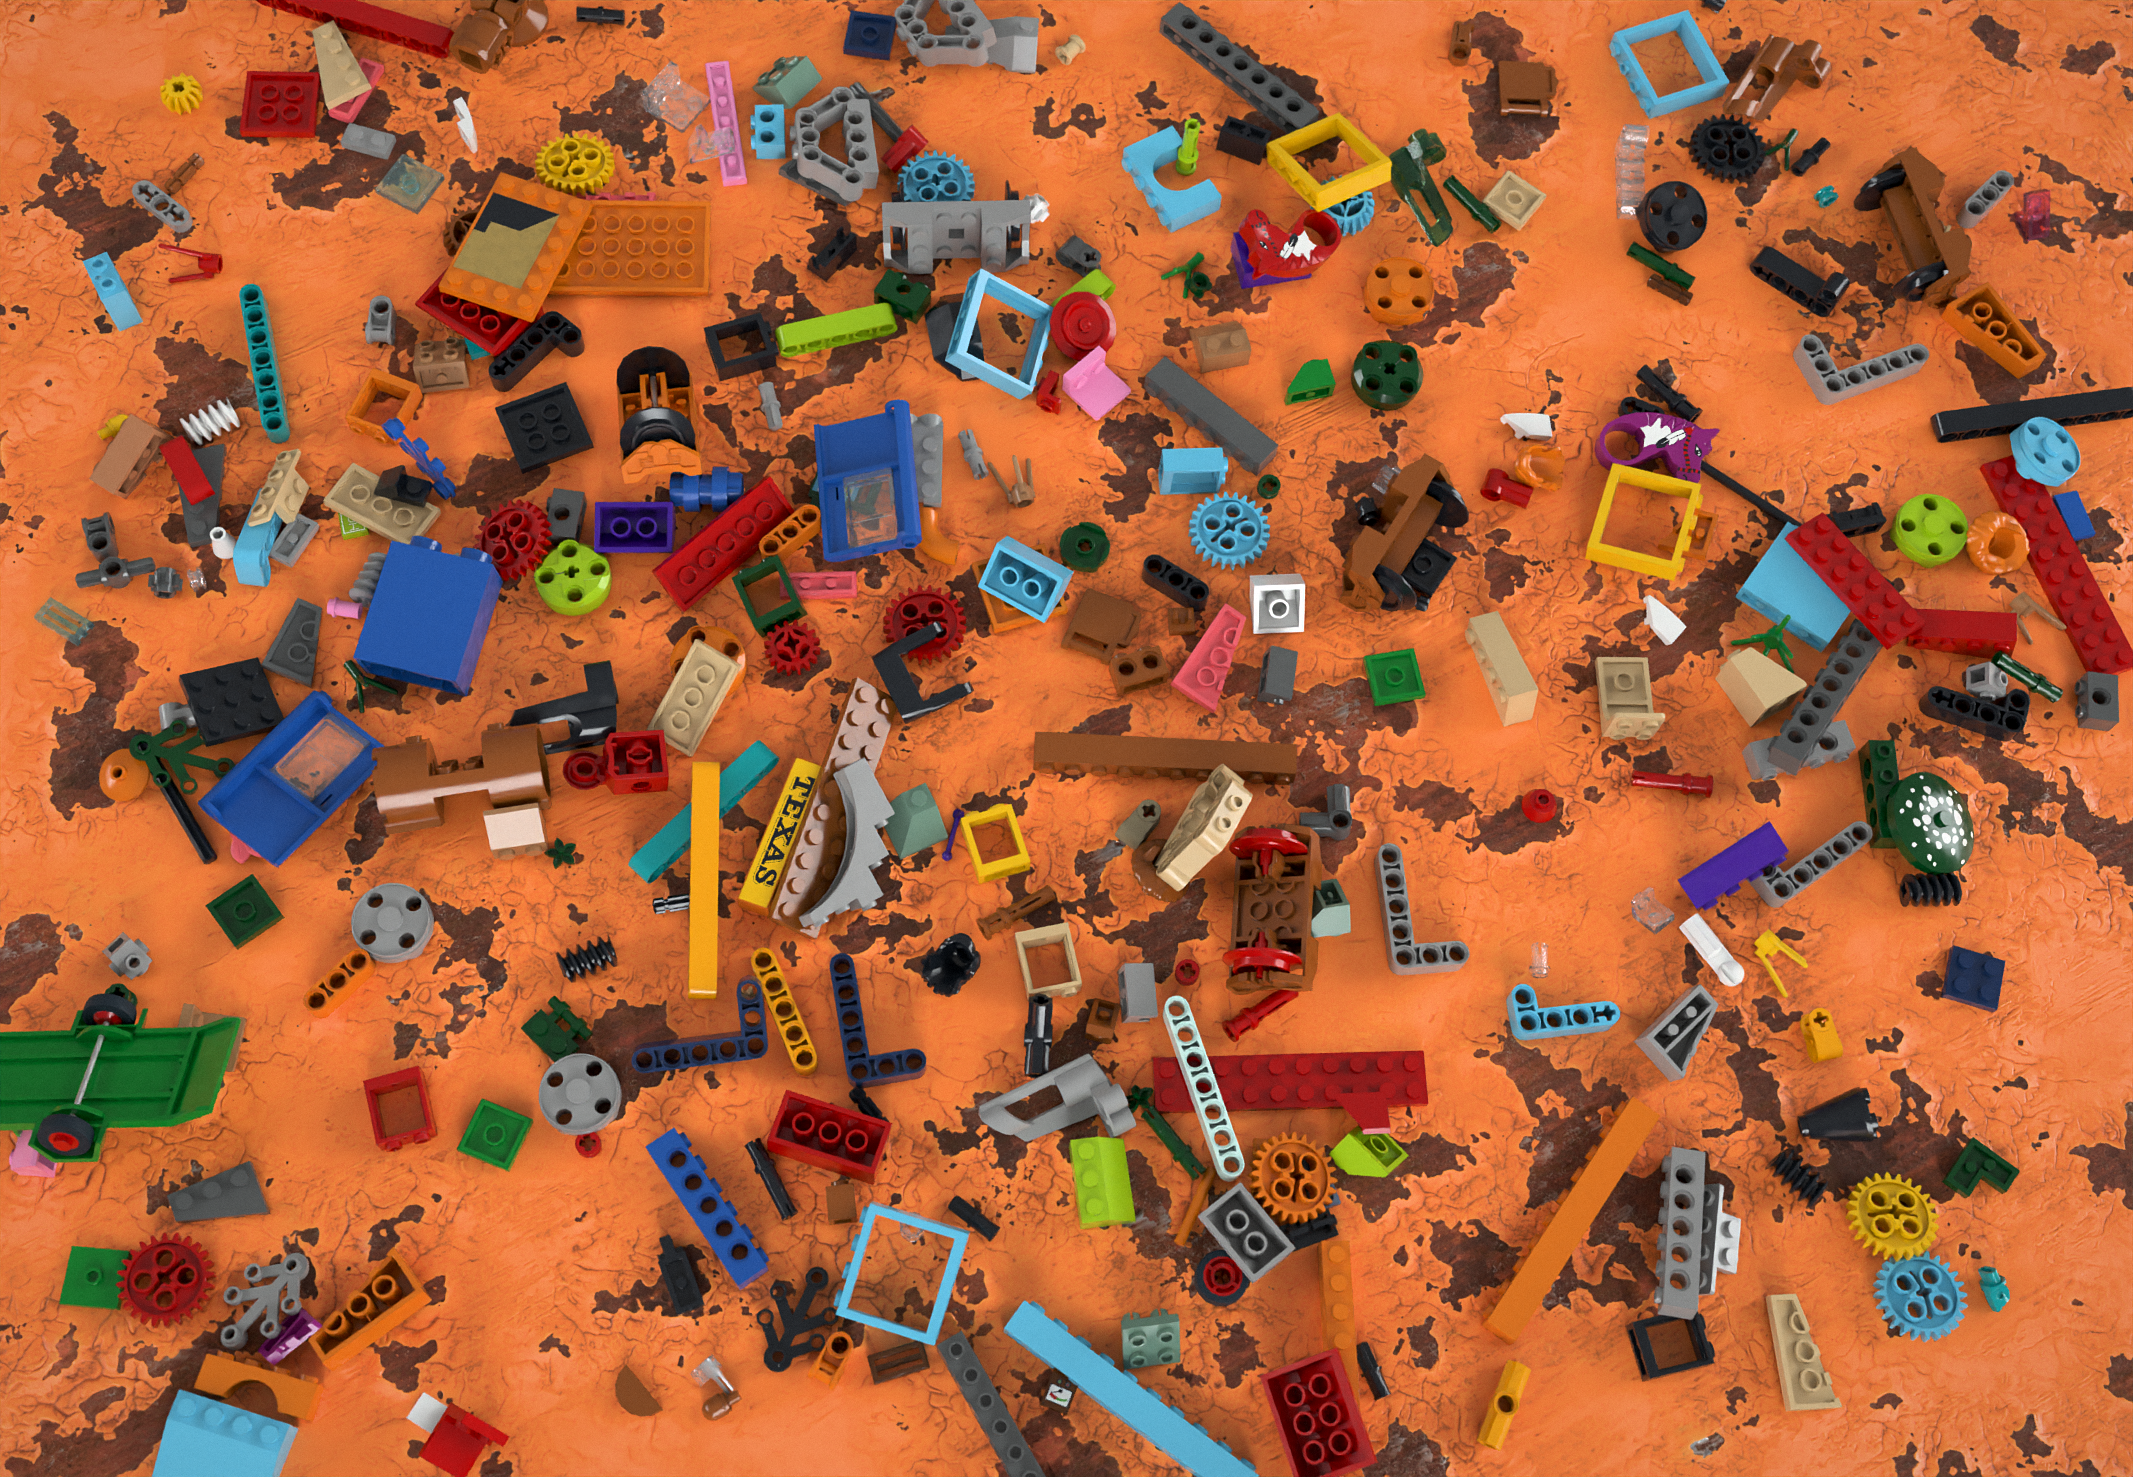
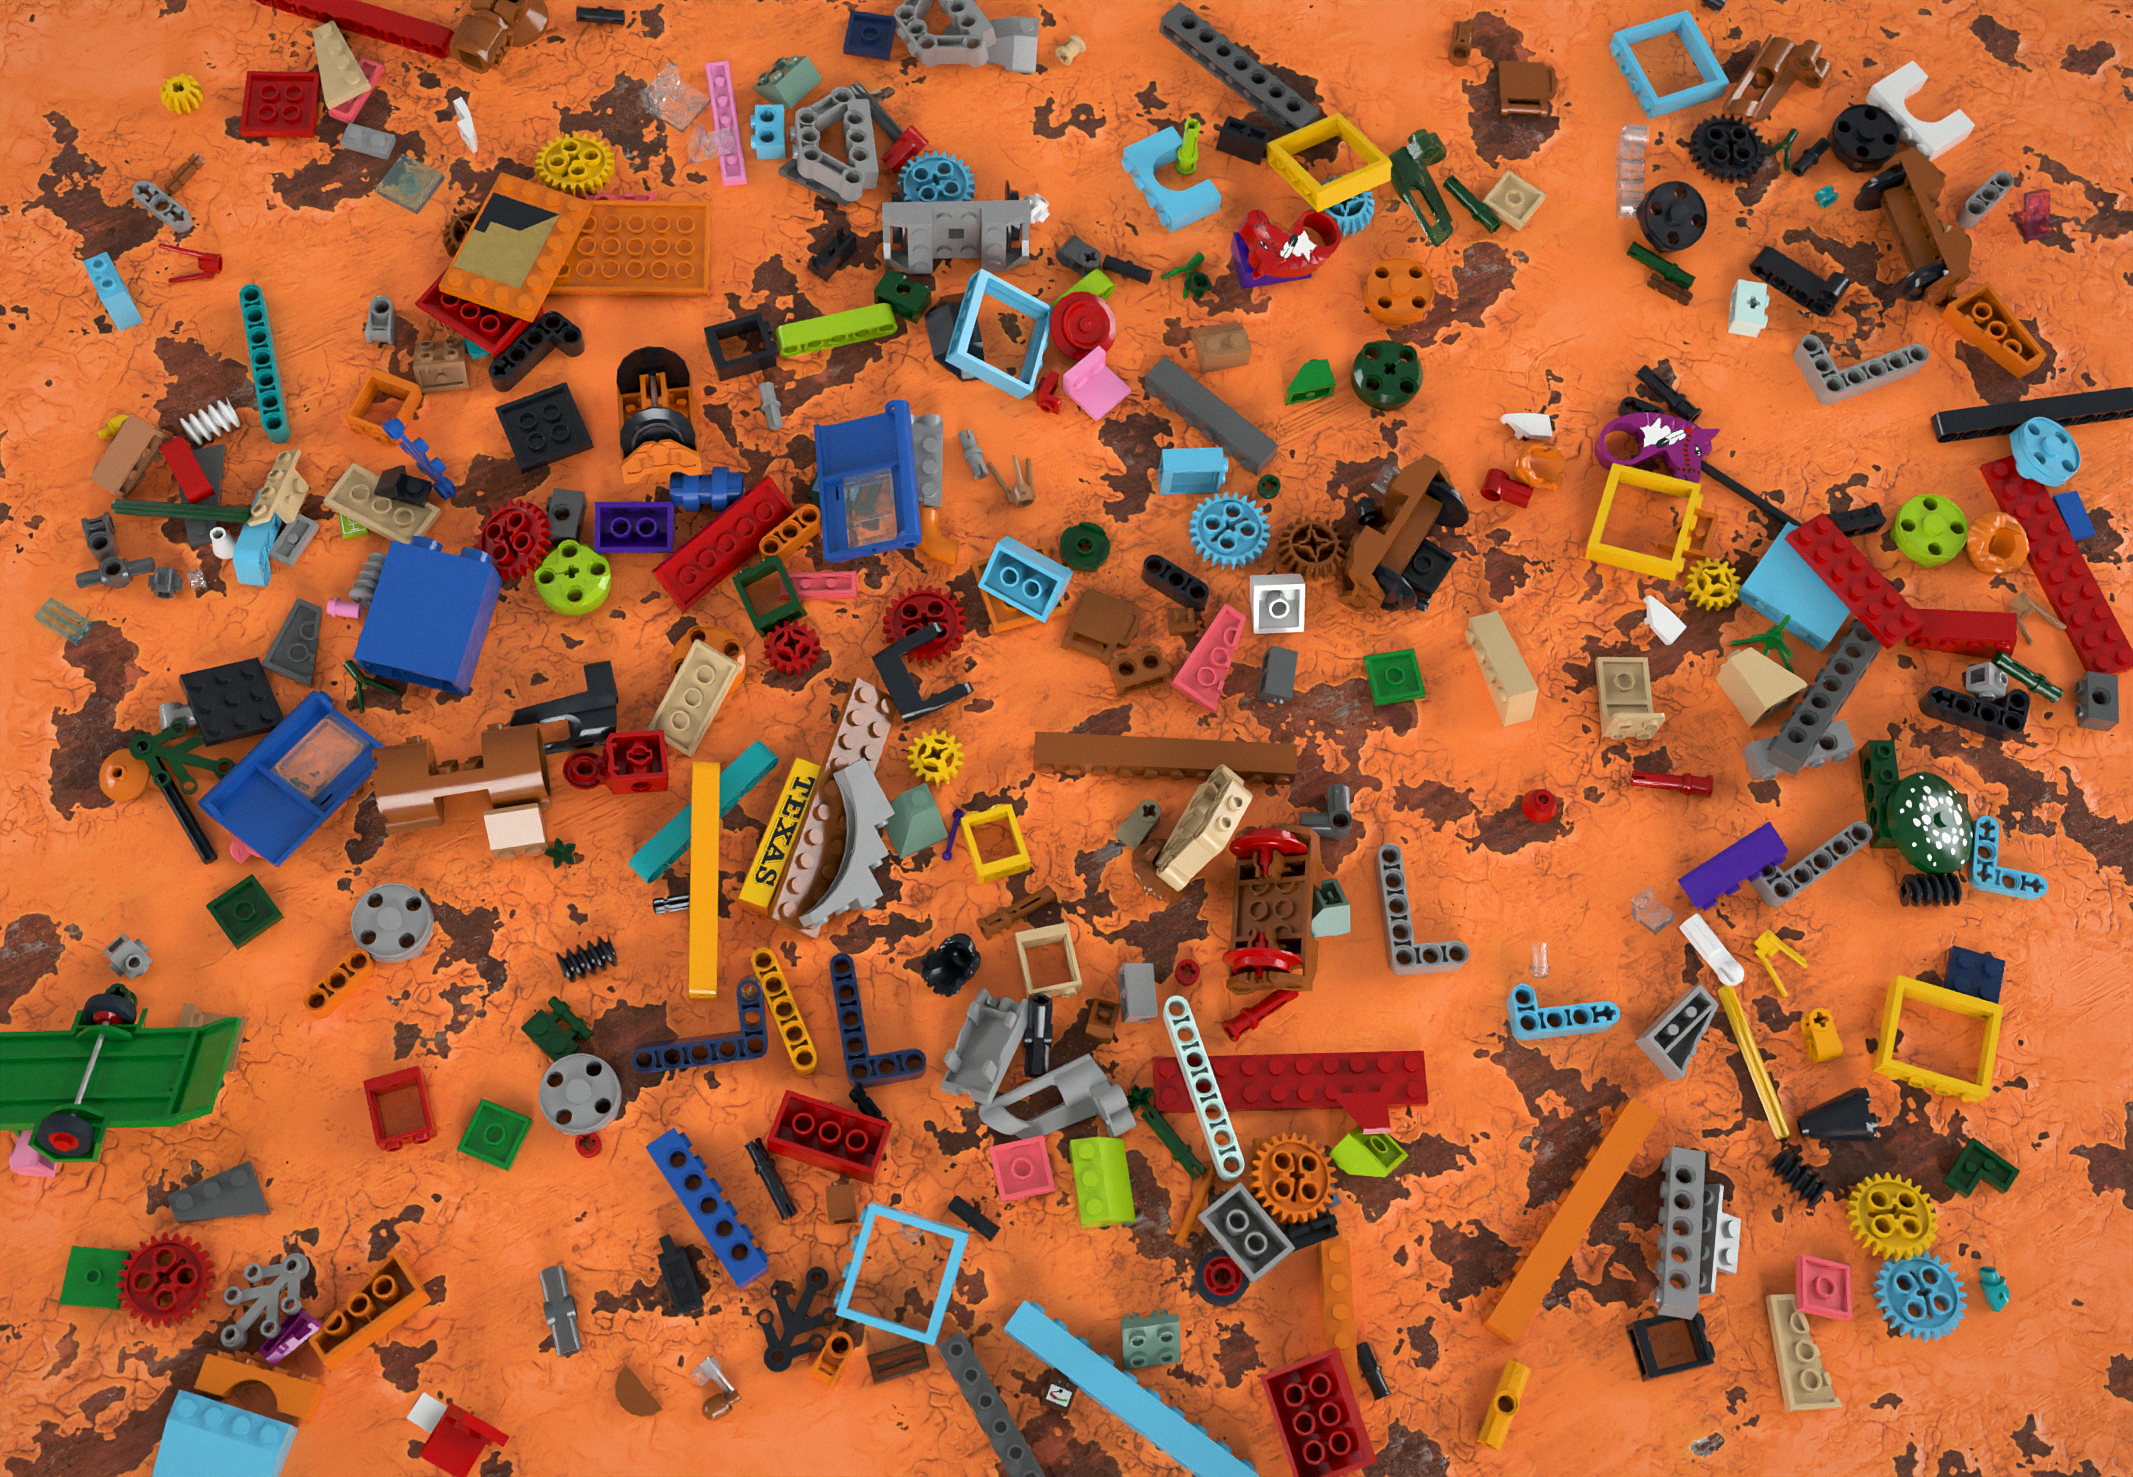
(181, 510): none -> dark green axle
(560, 1311): none -> dark grey piece
(938, 767): none -> yellow gear
(985, 1047): none -> light grey piece
(1022, 1169): none -> coral plate
(1127, 269): none -> black pin
(1322, 540): none -> dark orange gear
(1712, 584): none -> yellow gear
(1748, 308): none -> light aqua brick
(1754, 1062): none -> yellow axle
(1823, 1287): none -> coral plate
(1864, 137): none -> black piece
(1929, 138): none -> white arch
(1950, 1000): none -> yellow window
(1993, 872): none -> medium azure beam

